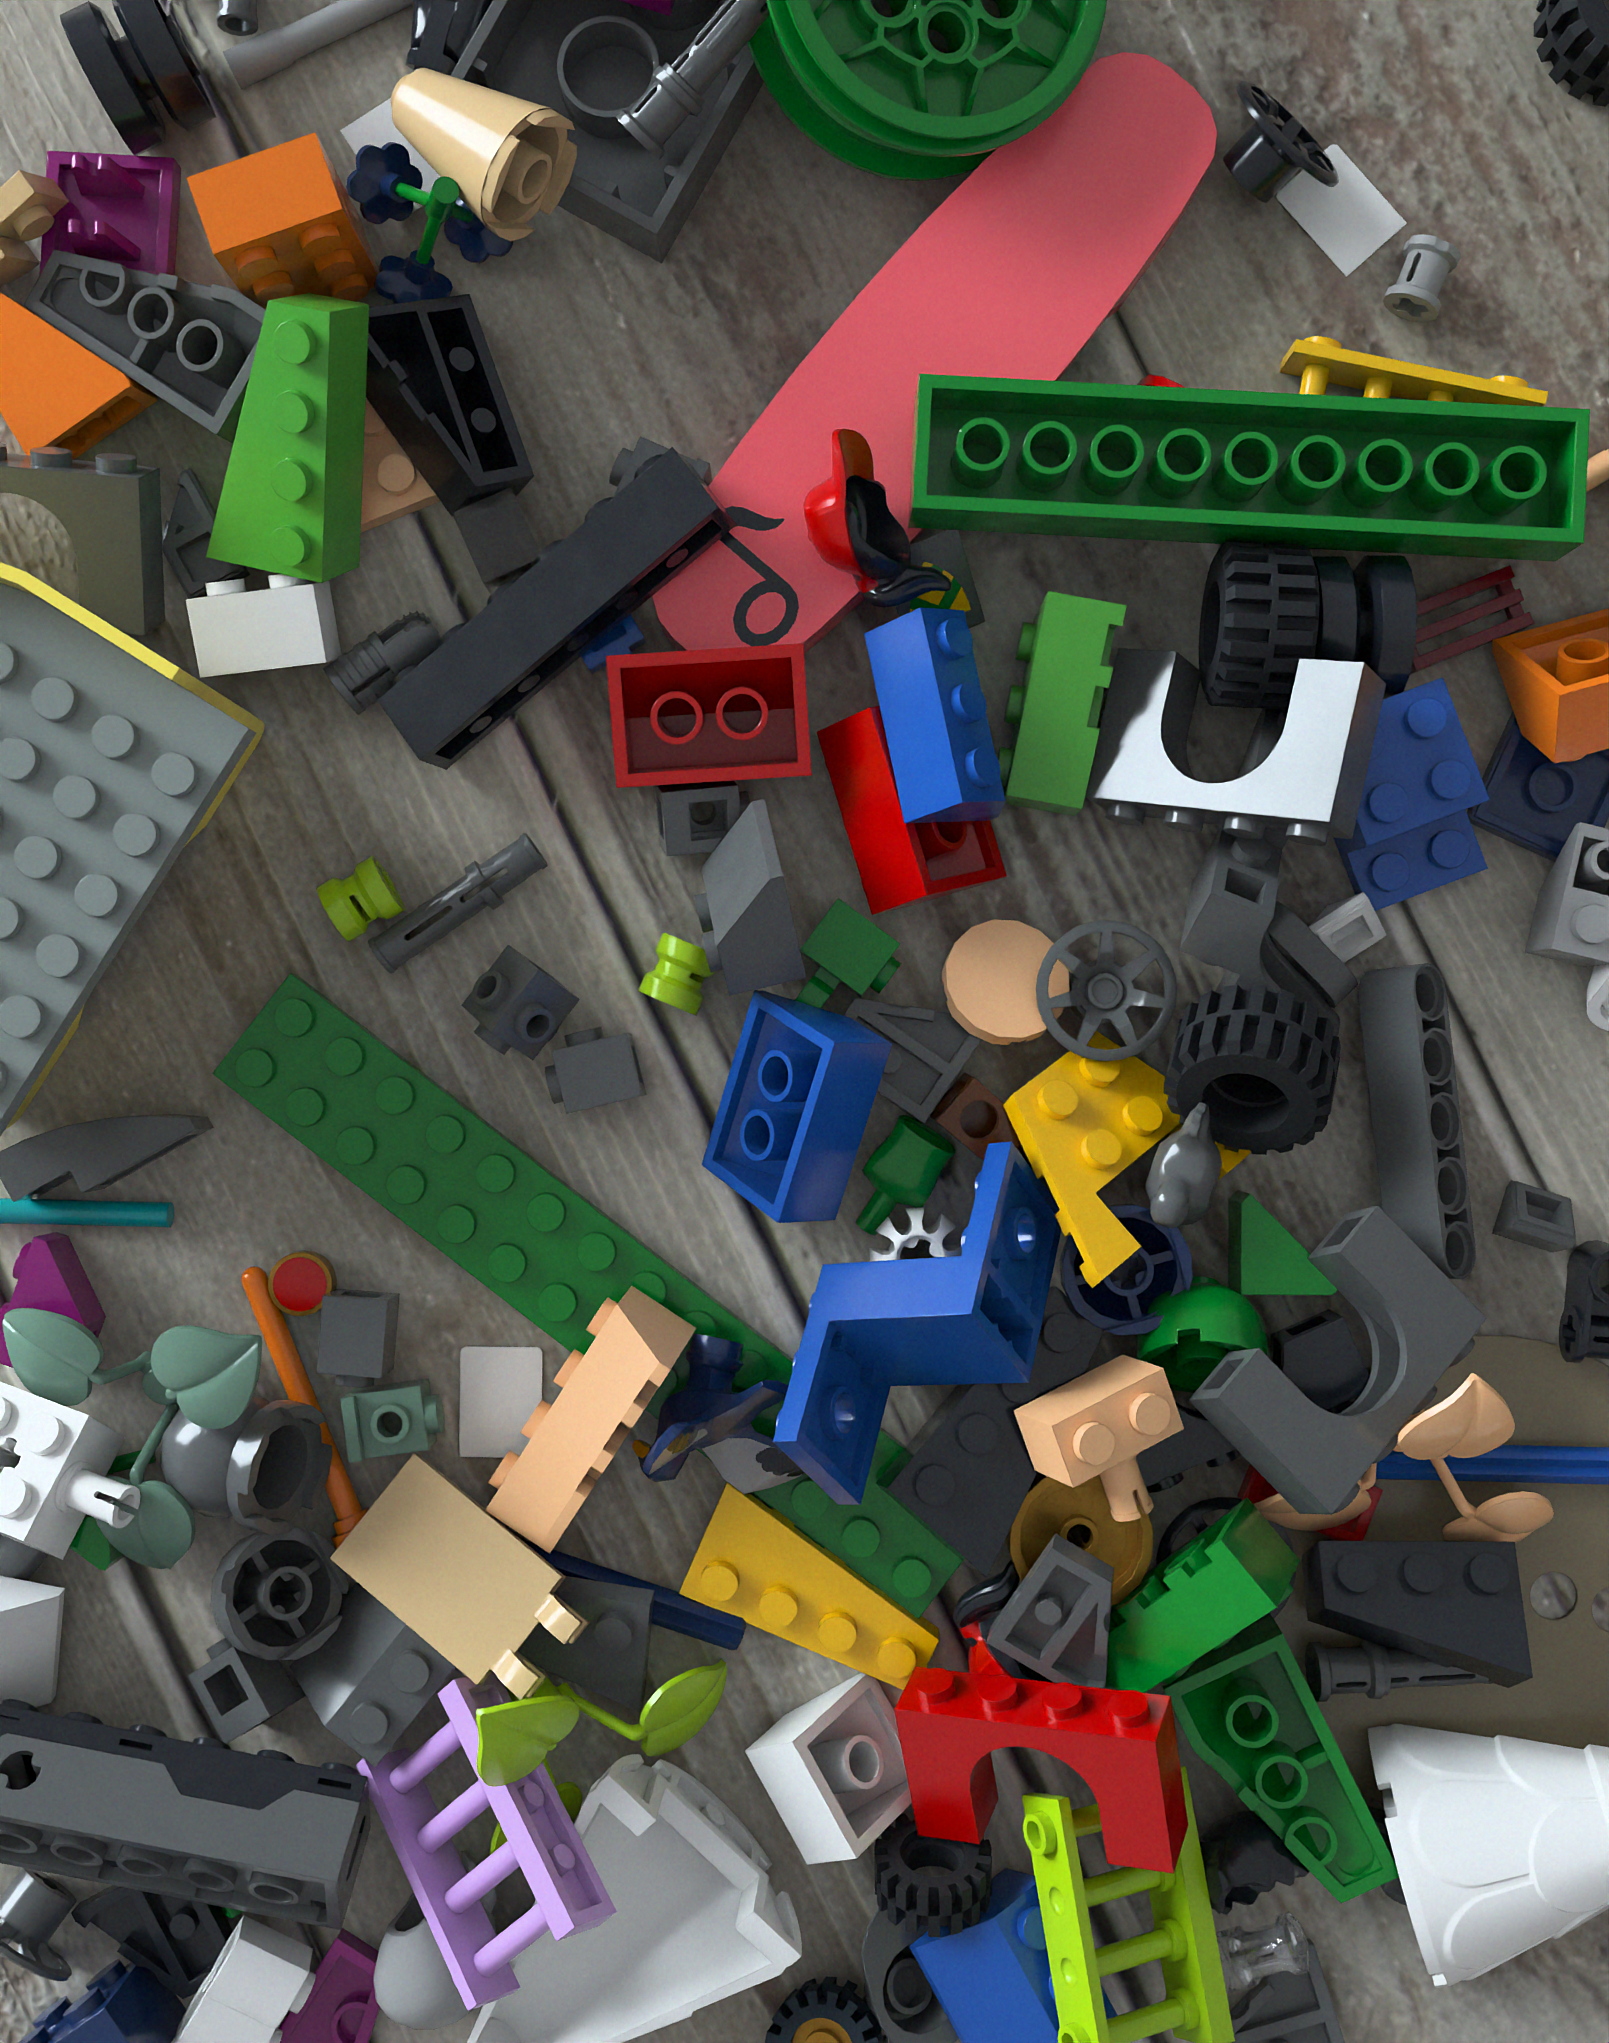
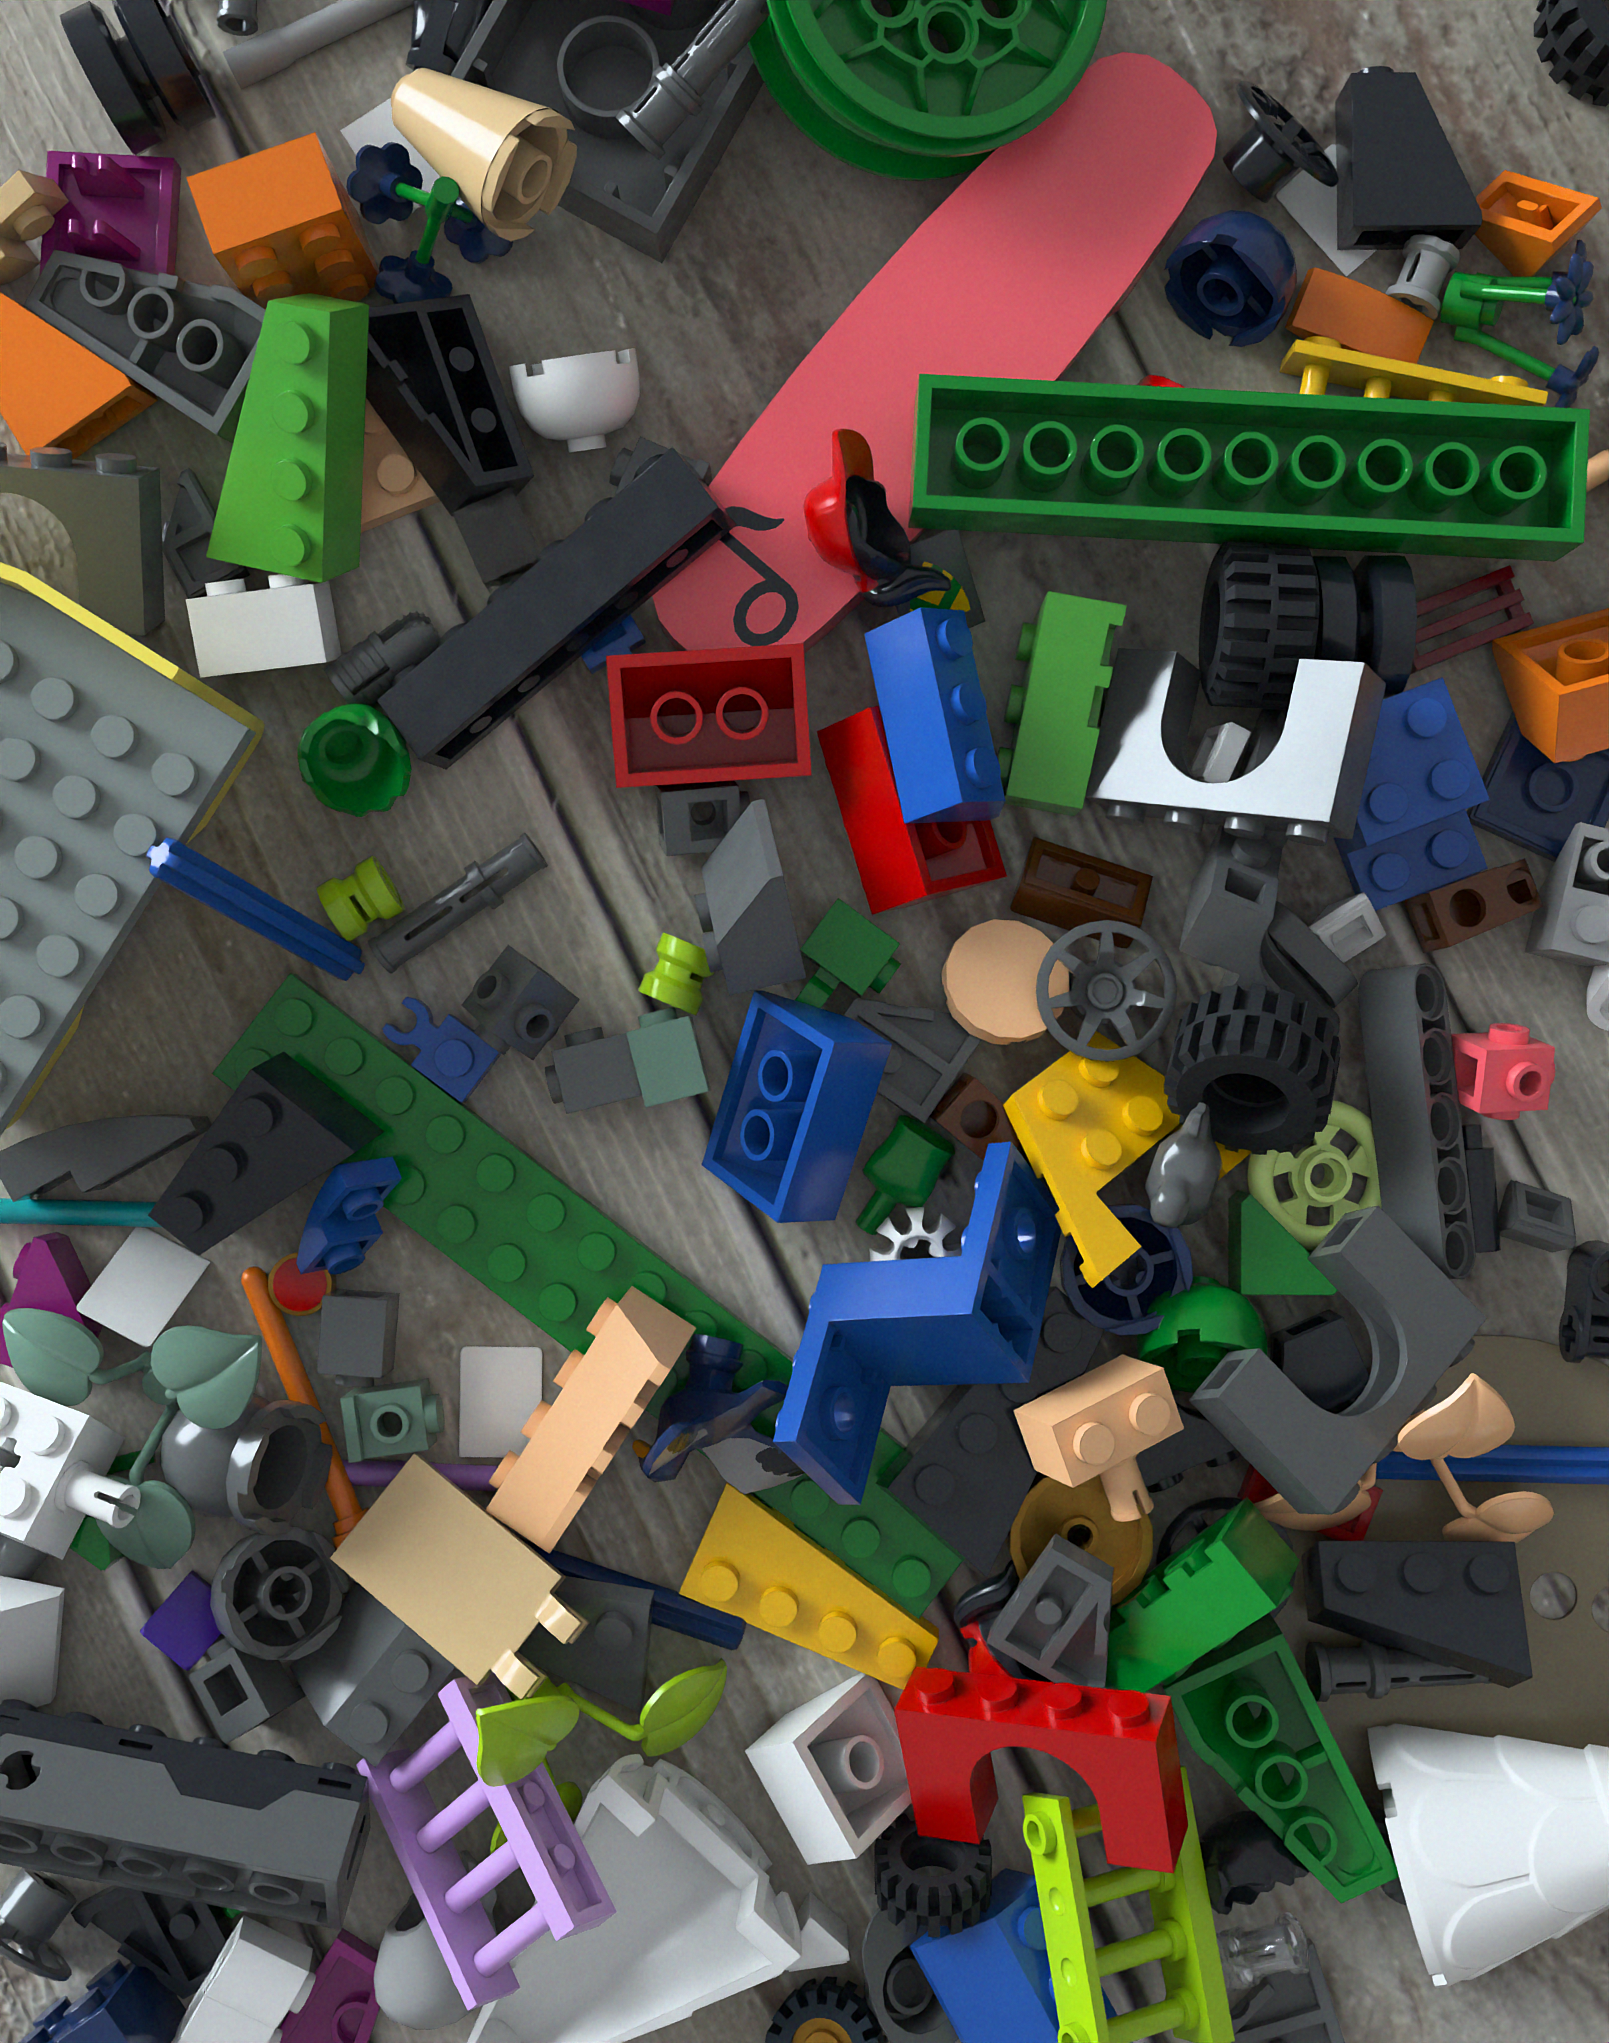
(142, 1286): none -> white sticker
(184, 1623): none -> dark purple slope
(253, 908): none -> blue axle
(259, 1150): none -> black wedge
(344, 1218): none -> blue slope
(354, 760): none -> green hair
(383, 1472): none -> medium lavender piece
(449, 1053): none -> blue plate
(578, 396): none -> white cylinder
(667, 1057): none -> sand green brick
(822, 1936): none -> white slope
(1077, 889): none -> reddish brown slope
(1219, 753): none -> white tile
(1232, 277): none -> dark blue cylinder
(1333, 1187): none -> yellowish green plate
(1358, 317): none -> orange slope
(1396, 167): none -> black slope
(1473, 905): none -> reddish brown leg
(1479, 299): none -> plant
(1482, 1189): none -> black cylinder
(1503, 1071): none -> coral brick
(1530, 220): none -> orange slope

